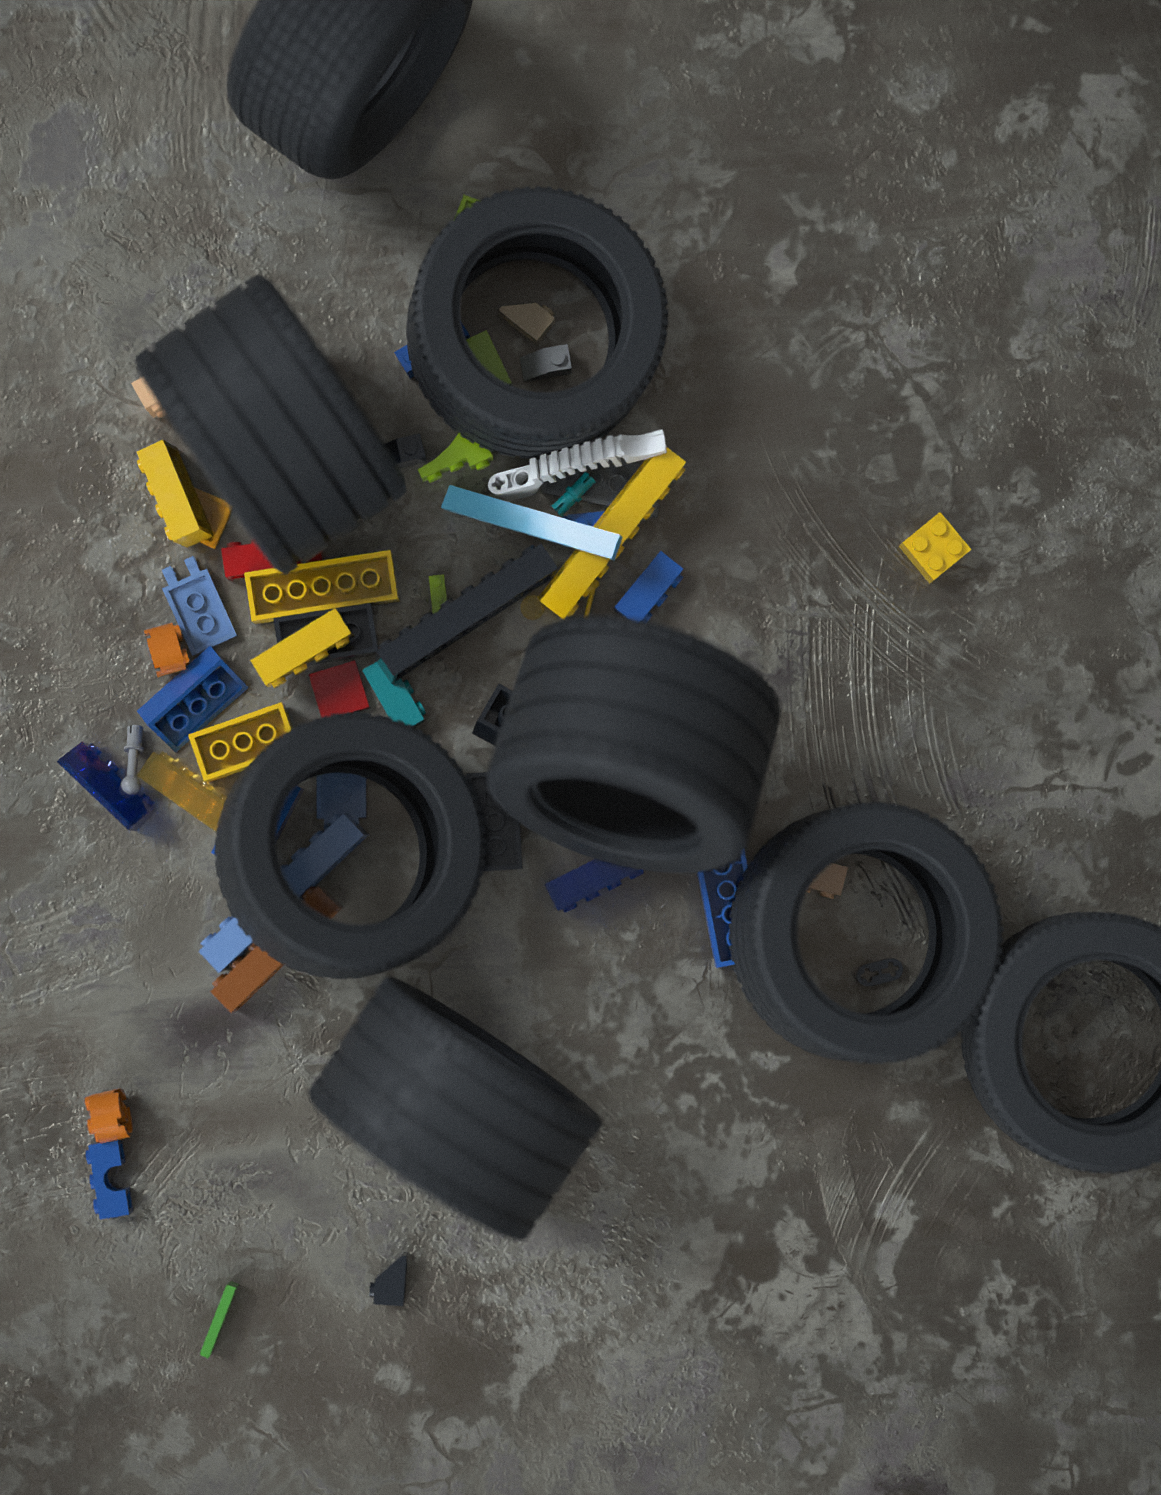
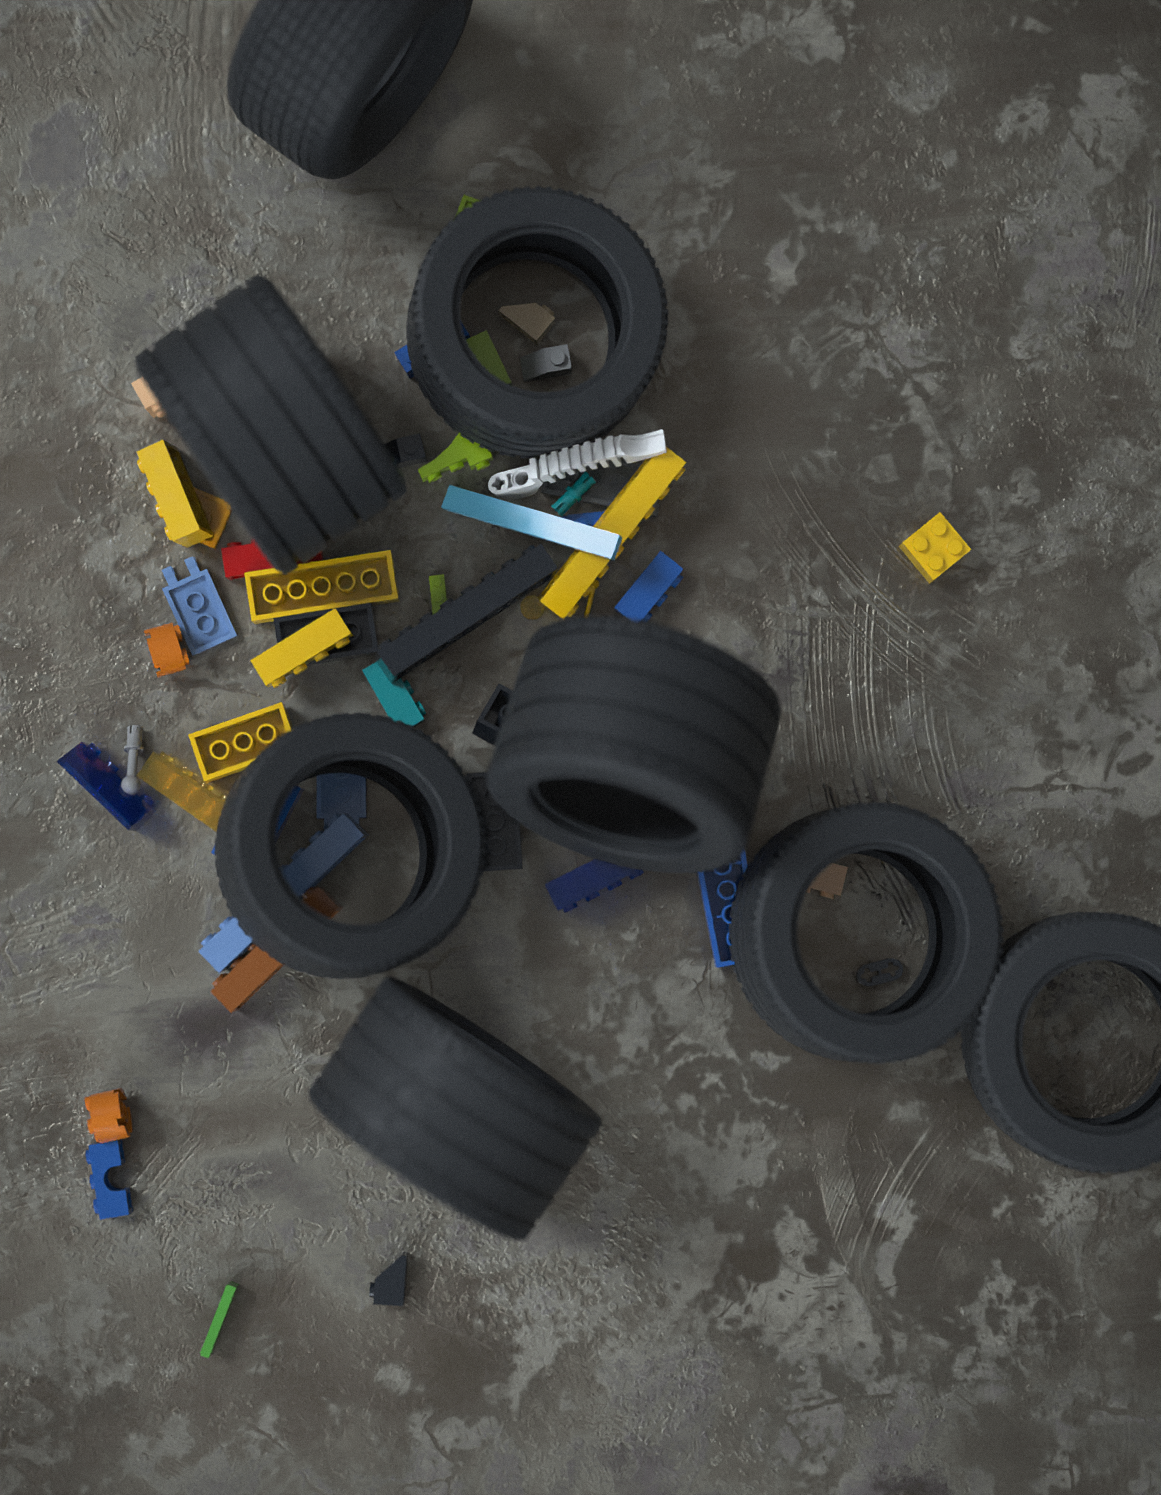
(192, 699): blue slope -> none
(339, 689): red tile -> none

